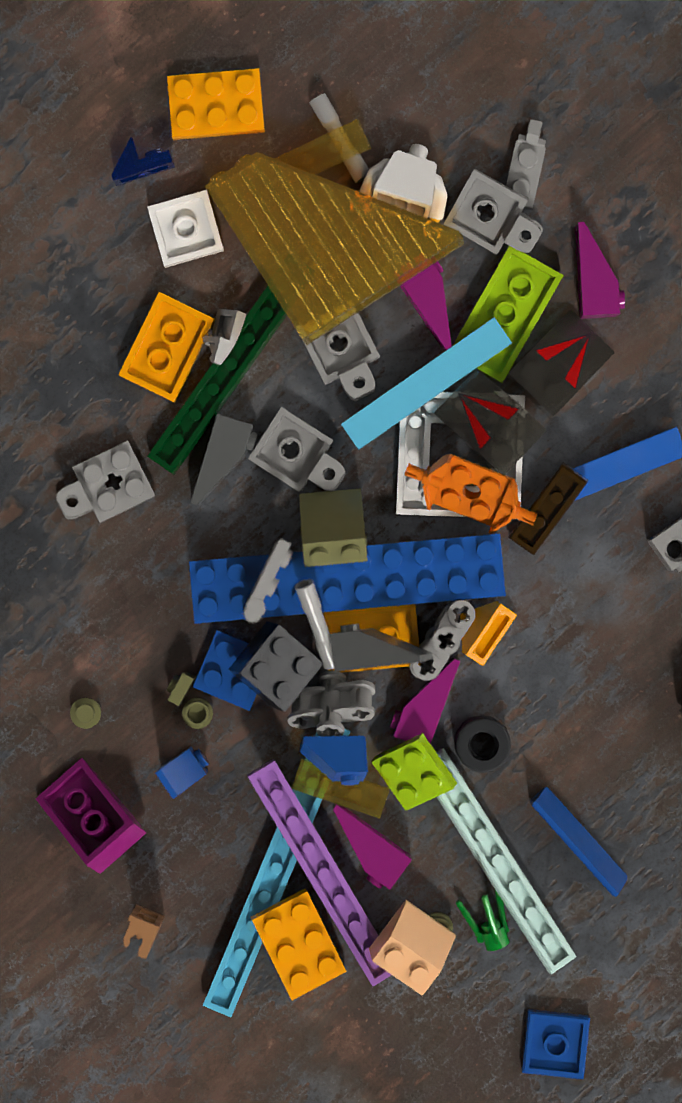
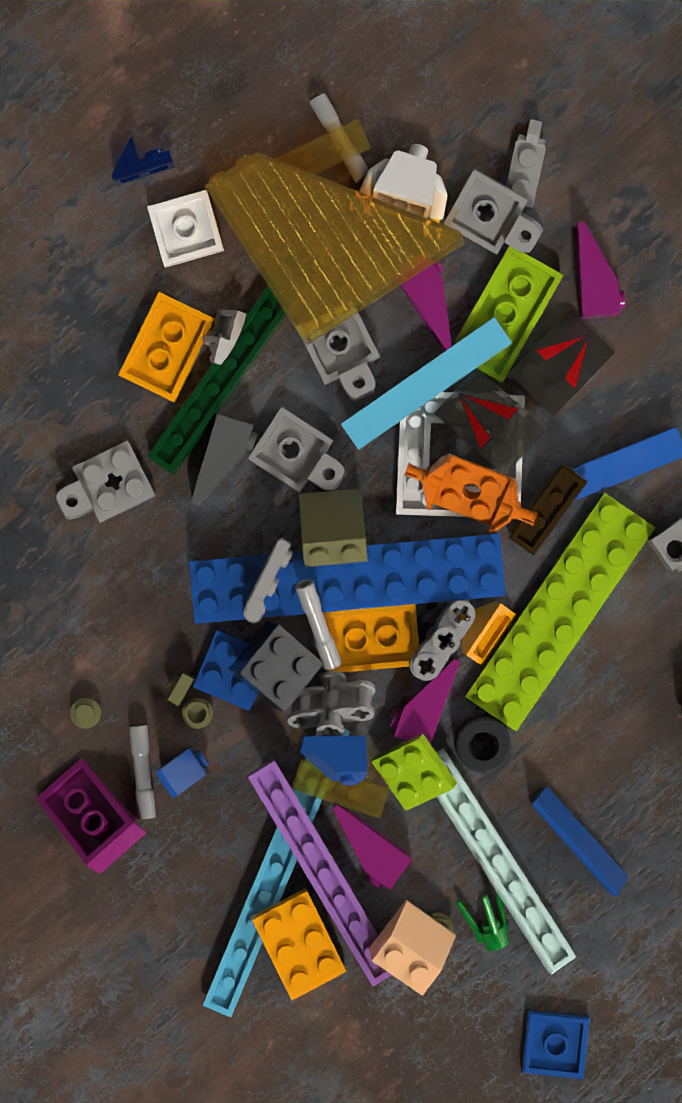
(144, 792): none -> light grey piece
(144, 925): medium nougat hinge -> none
(215, 104): light orange plate -> none
(371, 648): dark grey slope -> none
(560, 611): none -> lime plate

